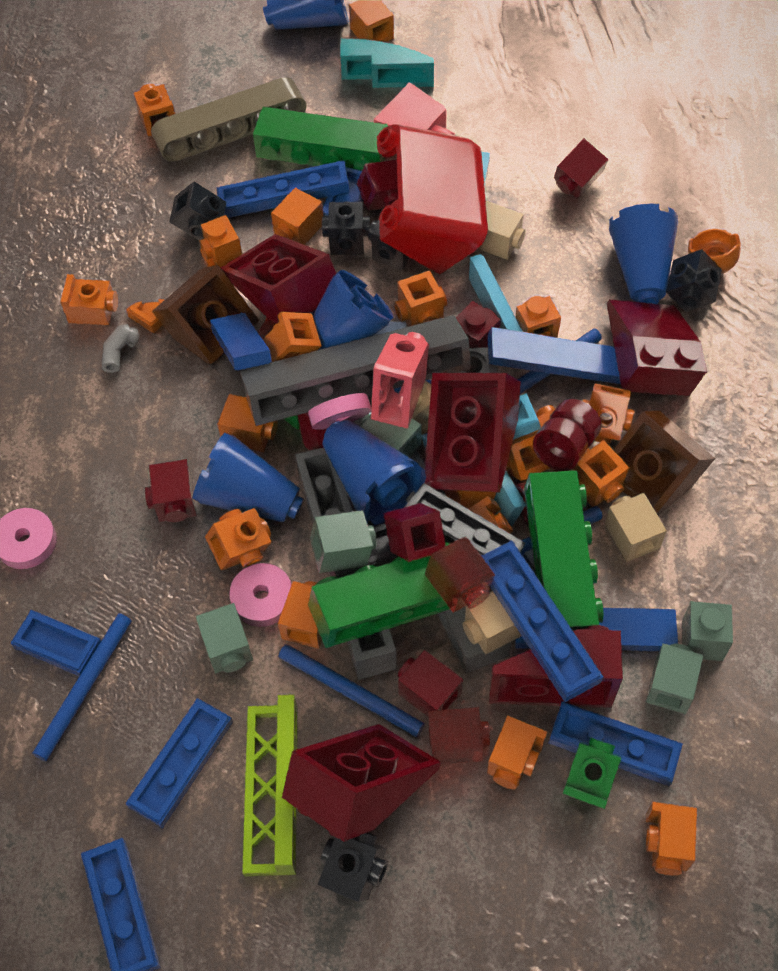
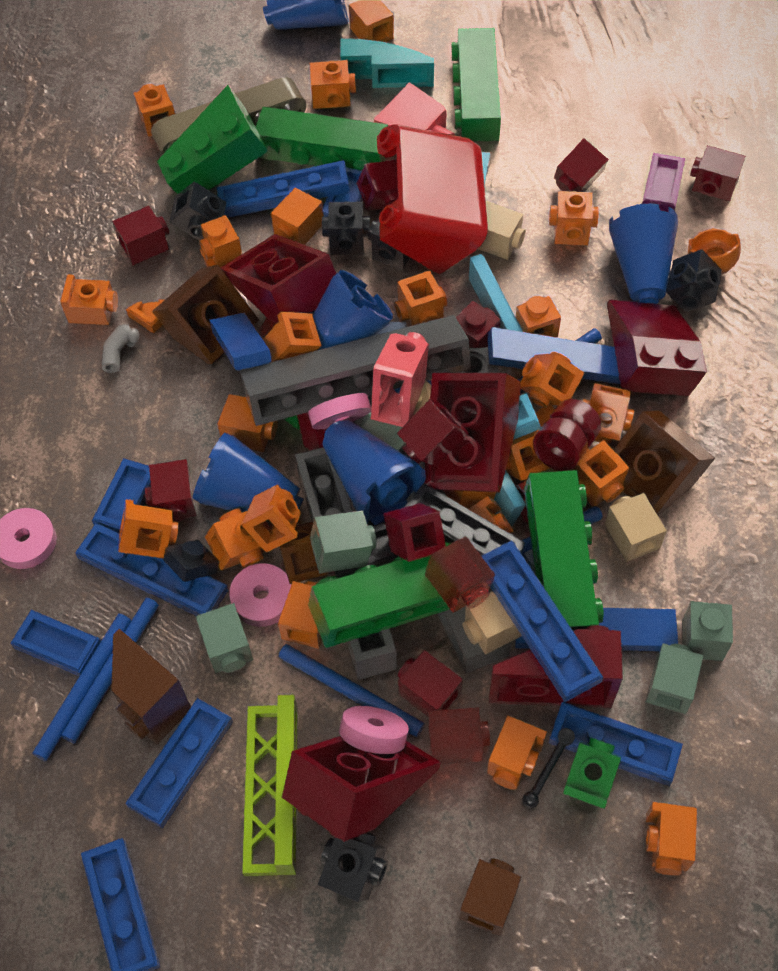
(104, 678): none -> blue bar
(127, 484): none -> blue tile
(141, 234): none -> dark red brick
(146, 530): none -> orange brick
(147, 692): none -> reddish brown slope
(150, 573): none -> blue tile
(191, 560): none -> black plate
(213, 145): none -> green wedge
(280, 509): none -> orange brick
(299, 556): none -> reddish brown brick
(331, 84): none -> orange brick
(373, 730): none -> bright pink piece
(431, 434): none -> dark red brick
(478, 84): none -> brick
(490, 895): none -> reddish brown brick
(550, 379): none -> orange brick
(565, 738): none -> black hinge
(573, 217): none -> orange brick
(664, 181): none -> tile
(717, 172): none -> brick

